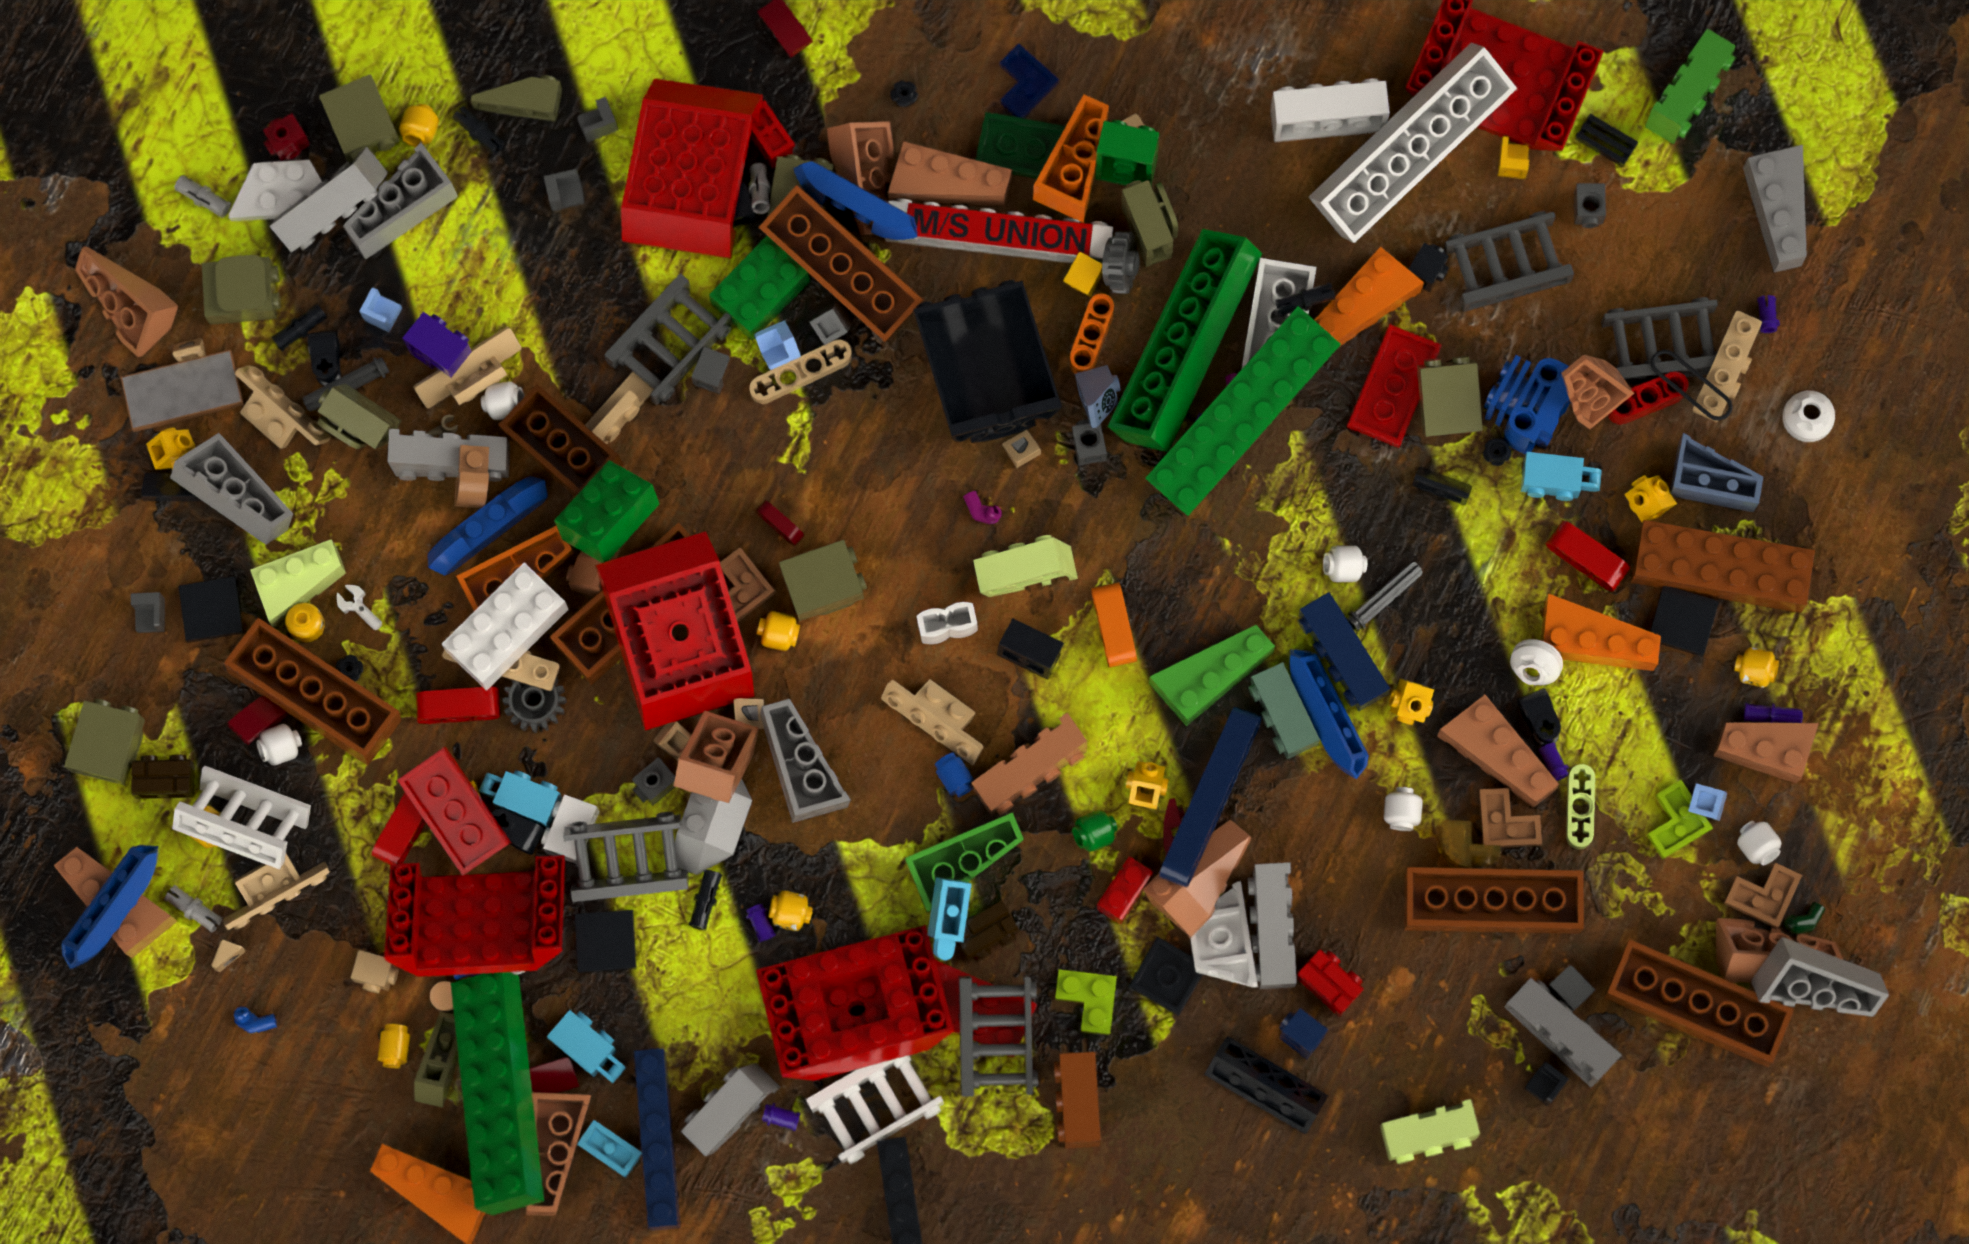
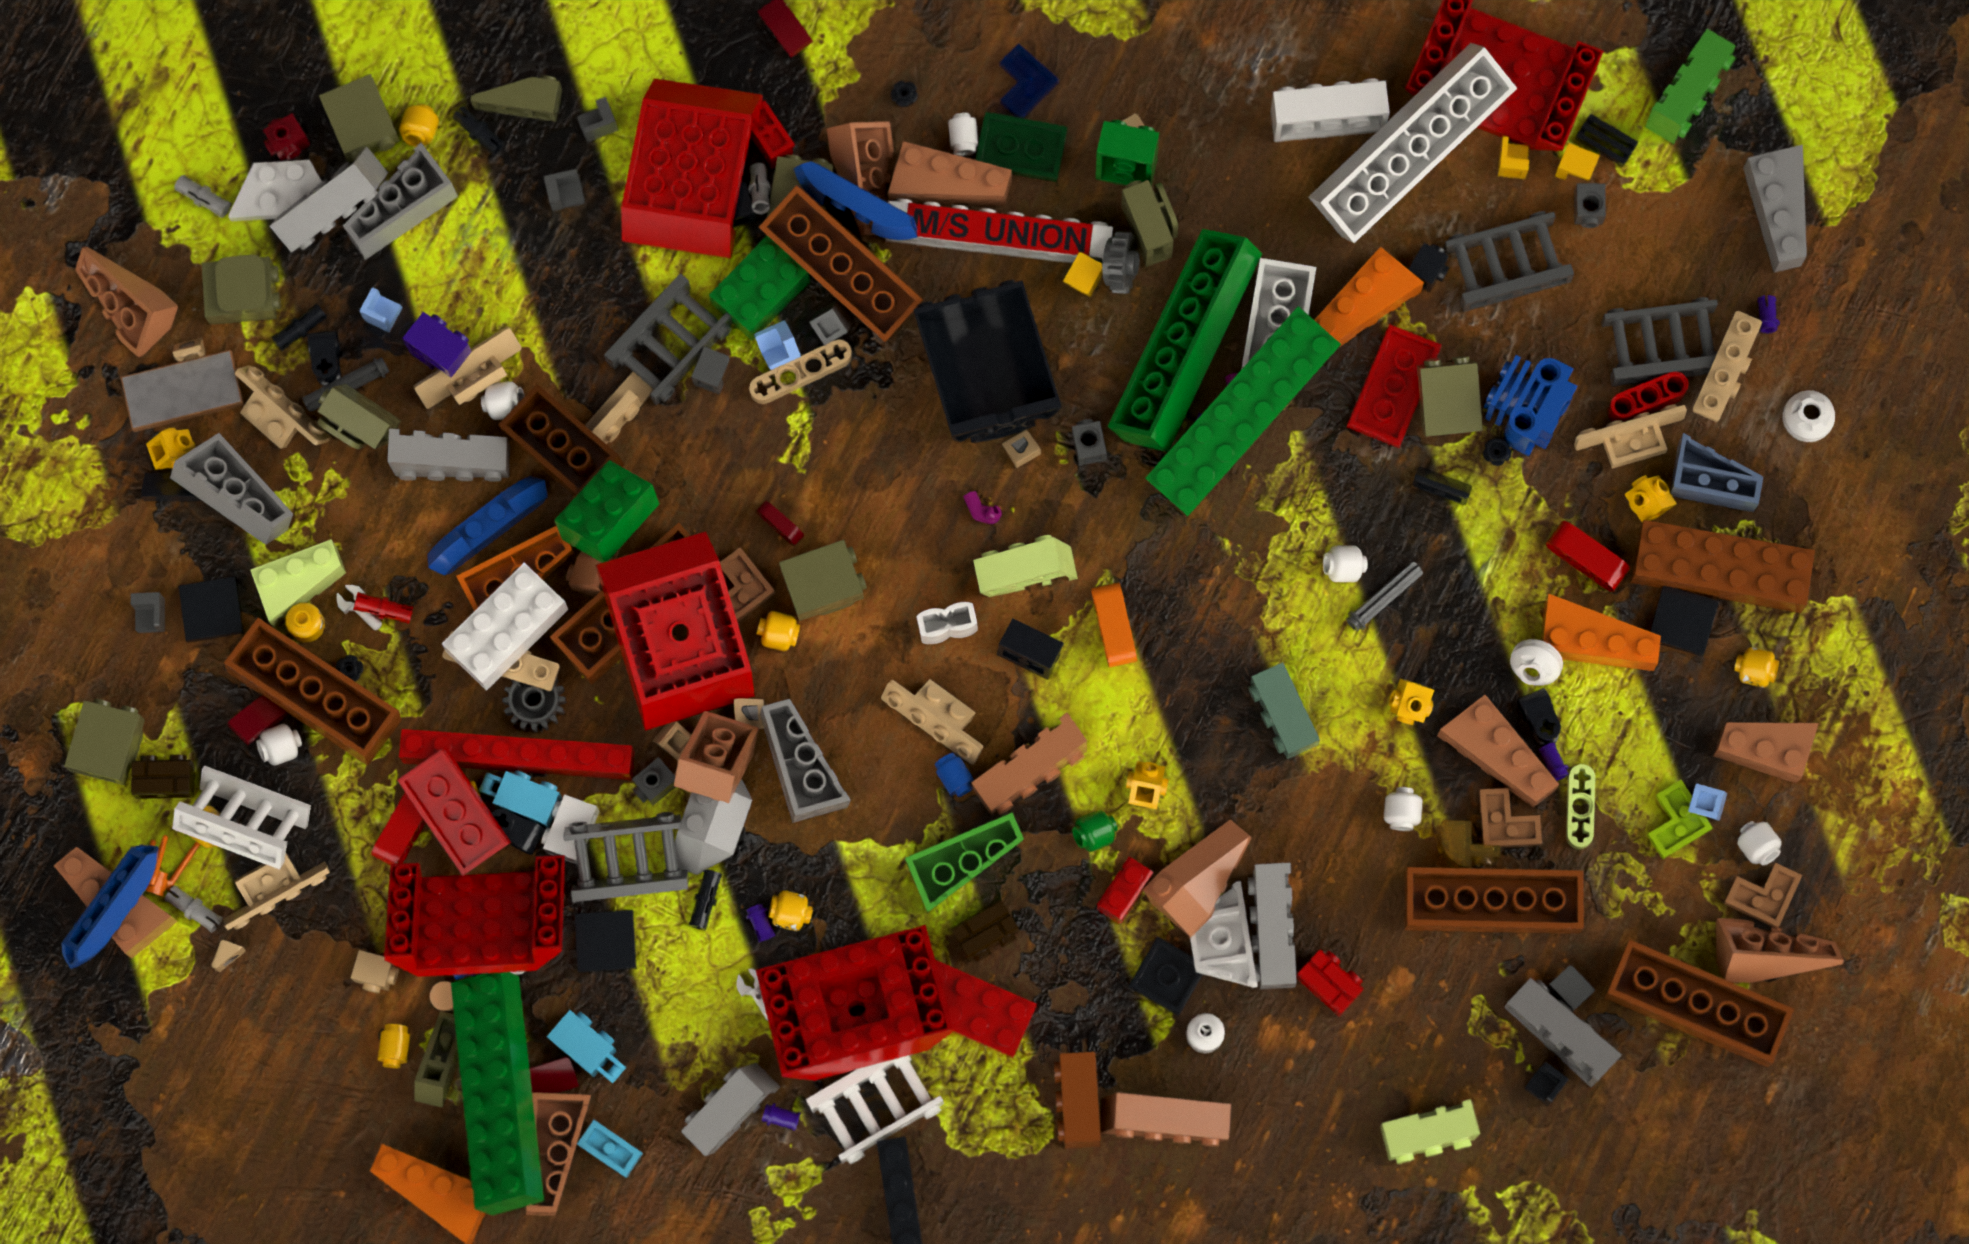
(159, 881): none -> orange plant
(252, 1023): blue arm -> none
(383, 608): none -> red pin
(442, 428): dark tan hand -> none
(457, 705): red beam -> none
(472, 477): medium nougat brick -> none
(521, 754): none -> red brick
(657, 1139): dark blue brick -> none
(755, 993): none -> white bar
(948, 915): medium azure brick -> none
(963, 134): none -> white brick
(972, 1050): dark grey fence -> none
(1071, 167): orange wedge -> none
(1094, 322): orange beam -> none
(1095, 992): lime plate -> none
(1097, 393): sand blue slope -> none
(1165, 1118): none -> nougat wedge
(1172, 821): dark red slope -> none
(1204, 1043): none -> white head
(1208, 675): bright green wedge -> none
(1210, 797): dark blue beam -> none
(1263, 1088): black fence -> none
(1302, 1033): dark blue brick -> none
(1305, 299): black pin -> none
(1327, 712): blue brick -> none
(1343, 652): dark blue brick -> none
(1557, 476): medium azure brick -> none
(1577, 162): none -> yellow panel
(1594, 389): nougat wedge -> none
(1632, 439): none -> tan bracket
(1730, 406): black piece -> none
(1772, 714): dark purple axle -> none
(1805, 923): dark green arm -> none
(1817, 979): light grey wedge -> none

